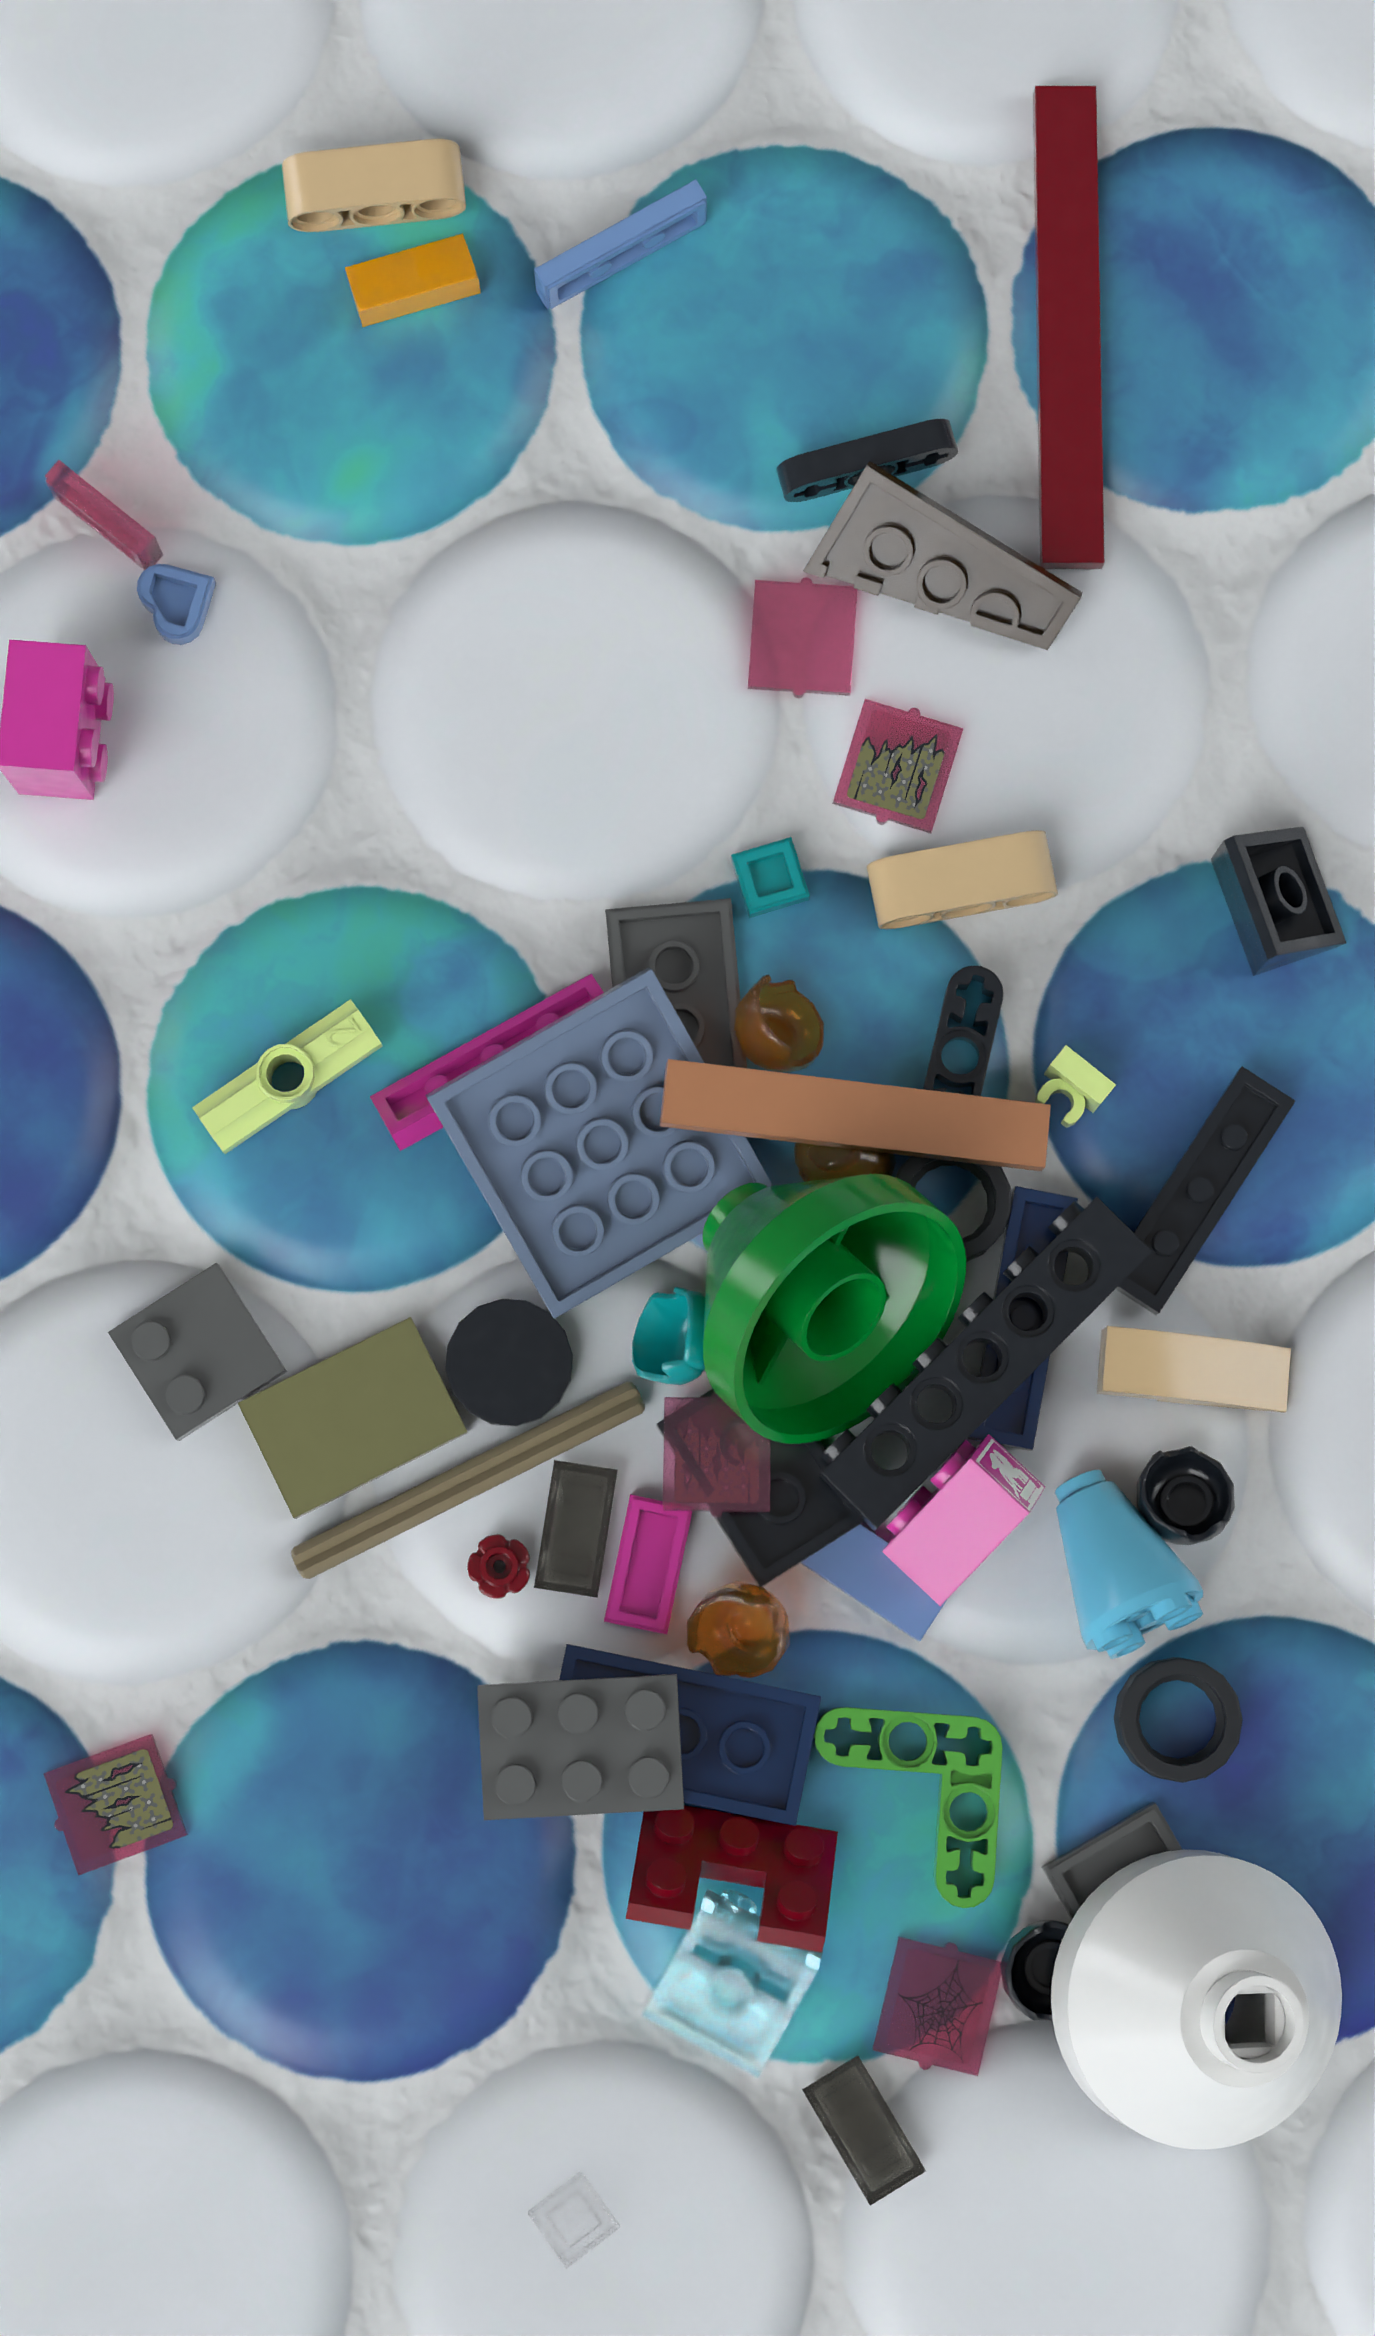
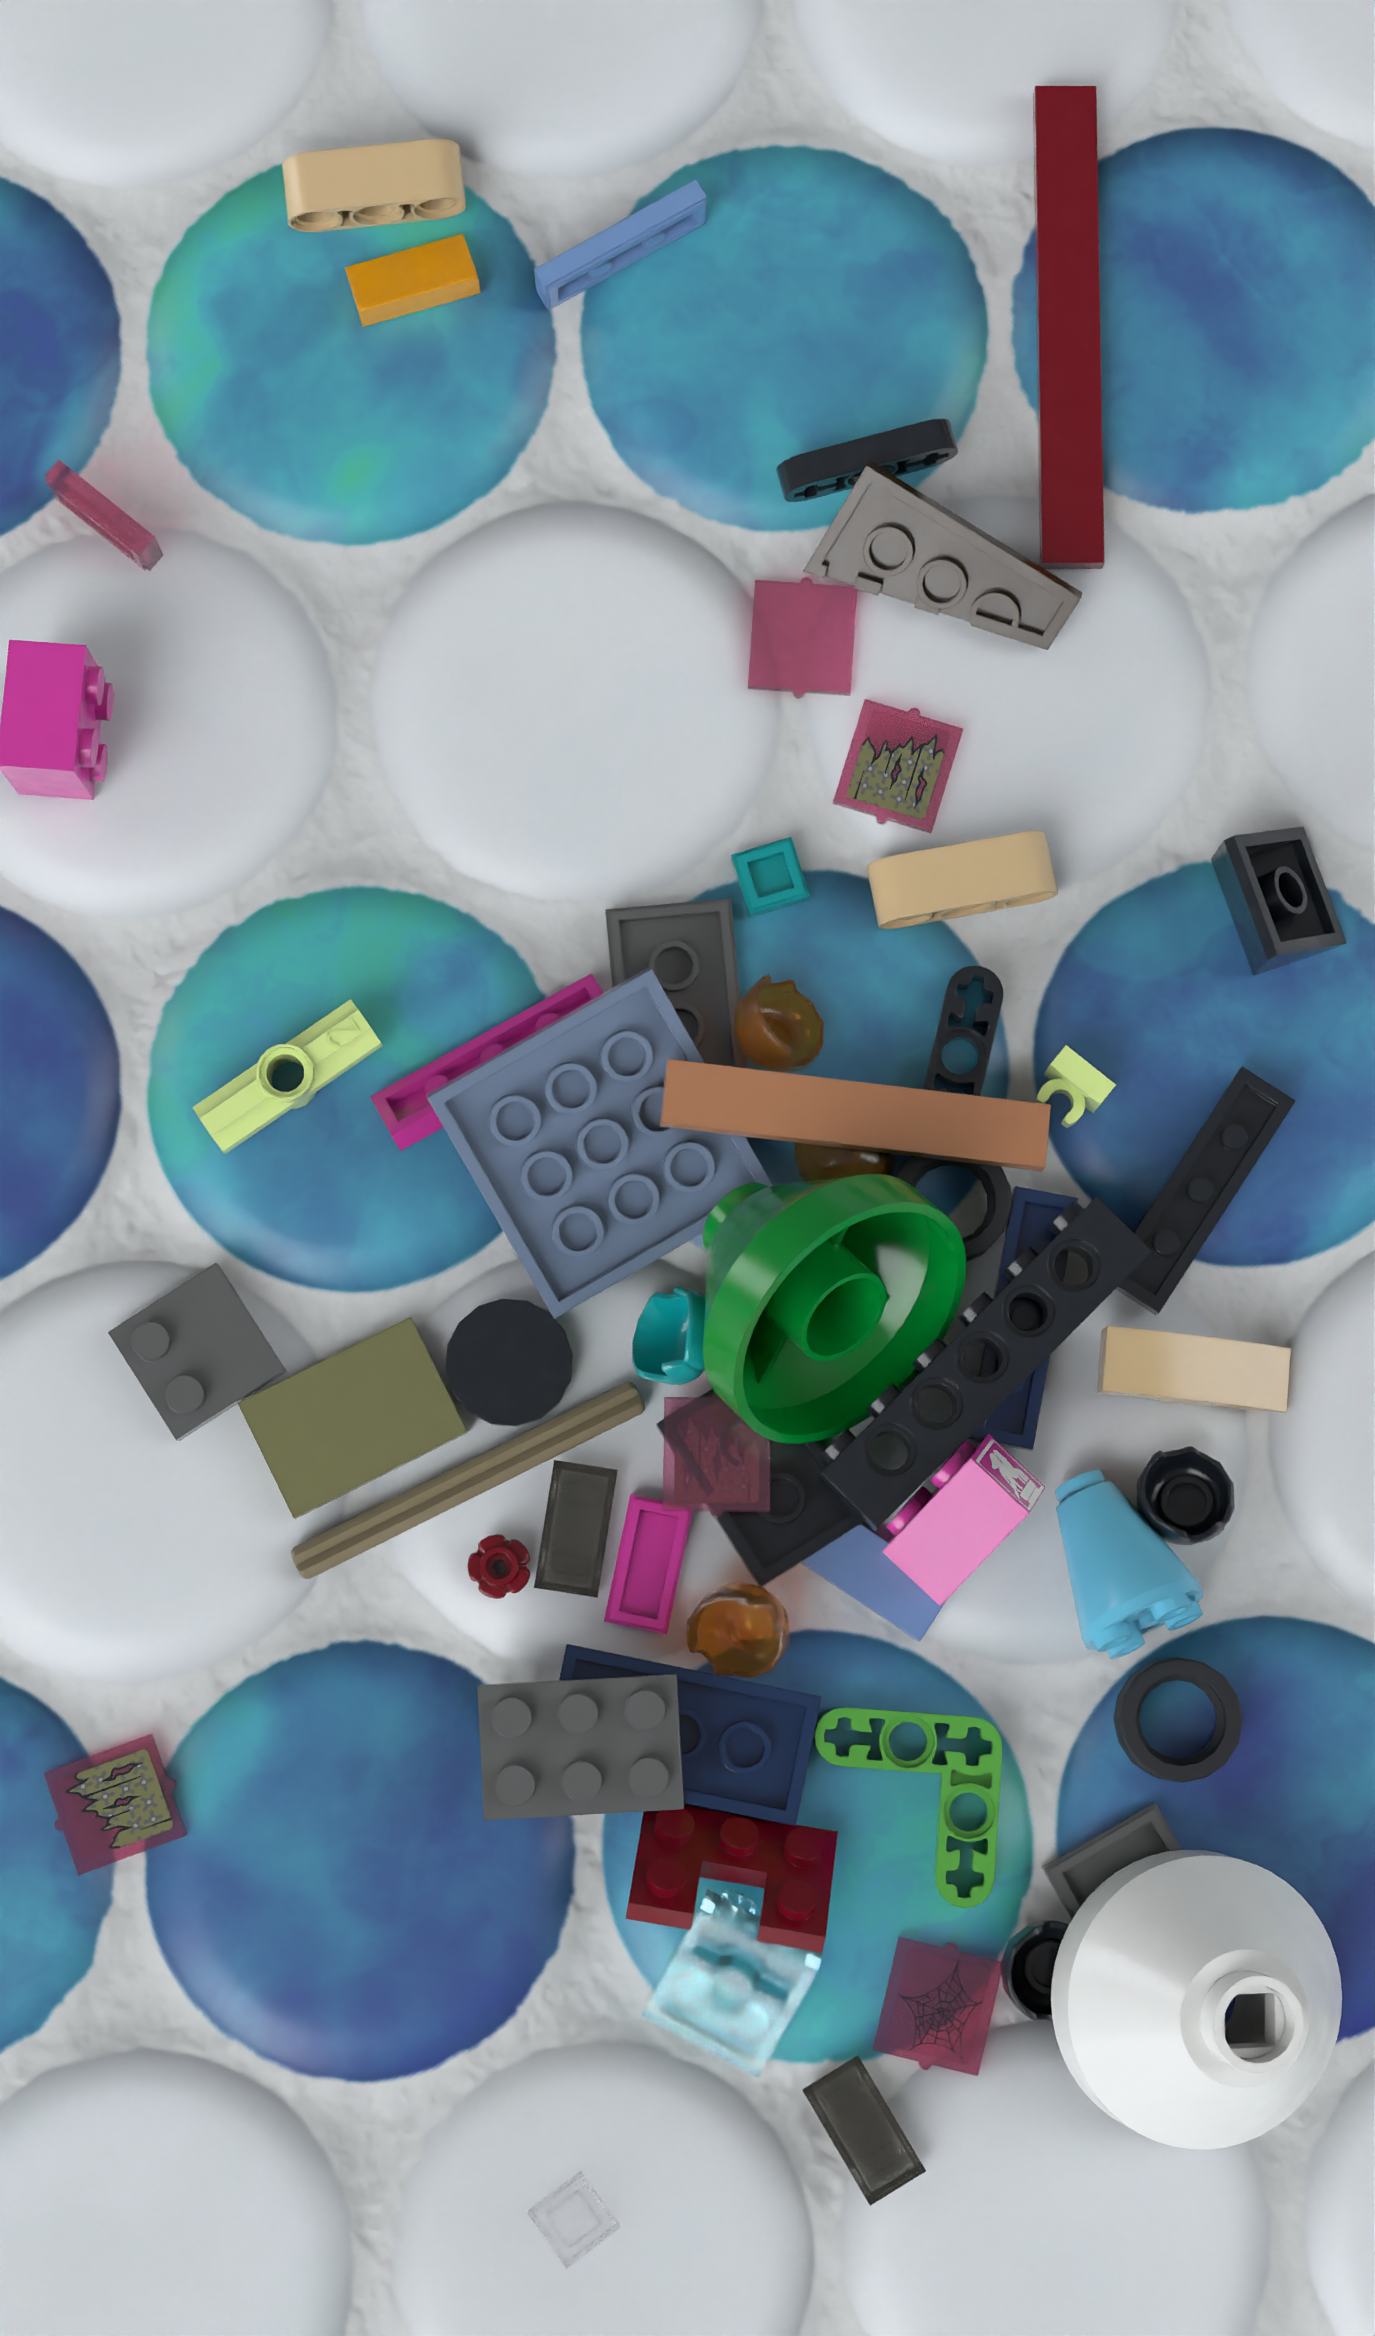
(176, 600): medium blue tile -> none

